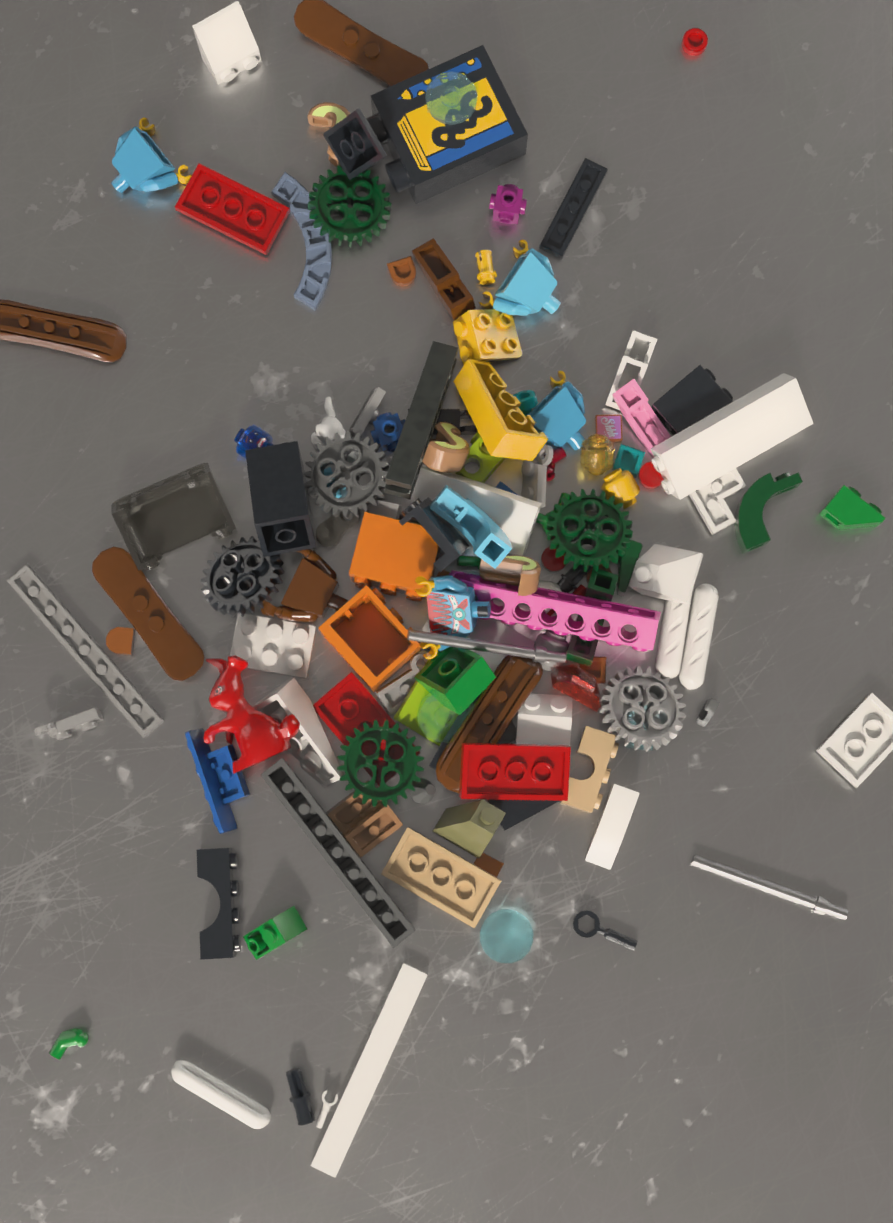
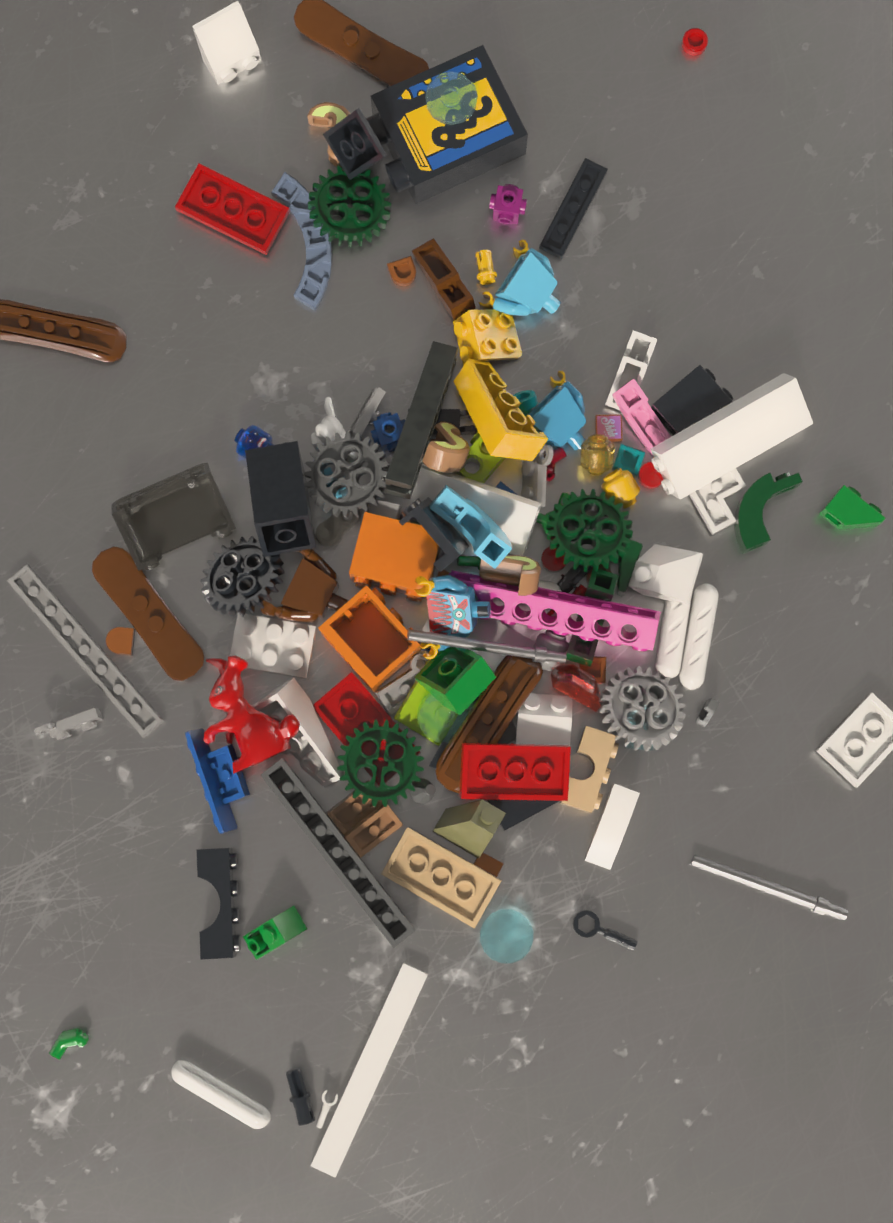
(143, 163): dark azure torso -> none

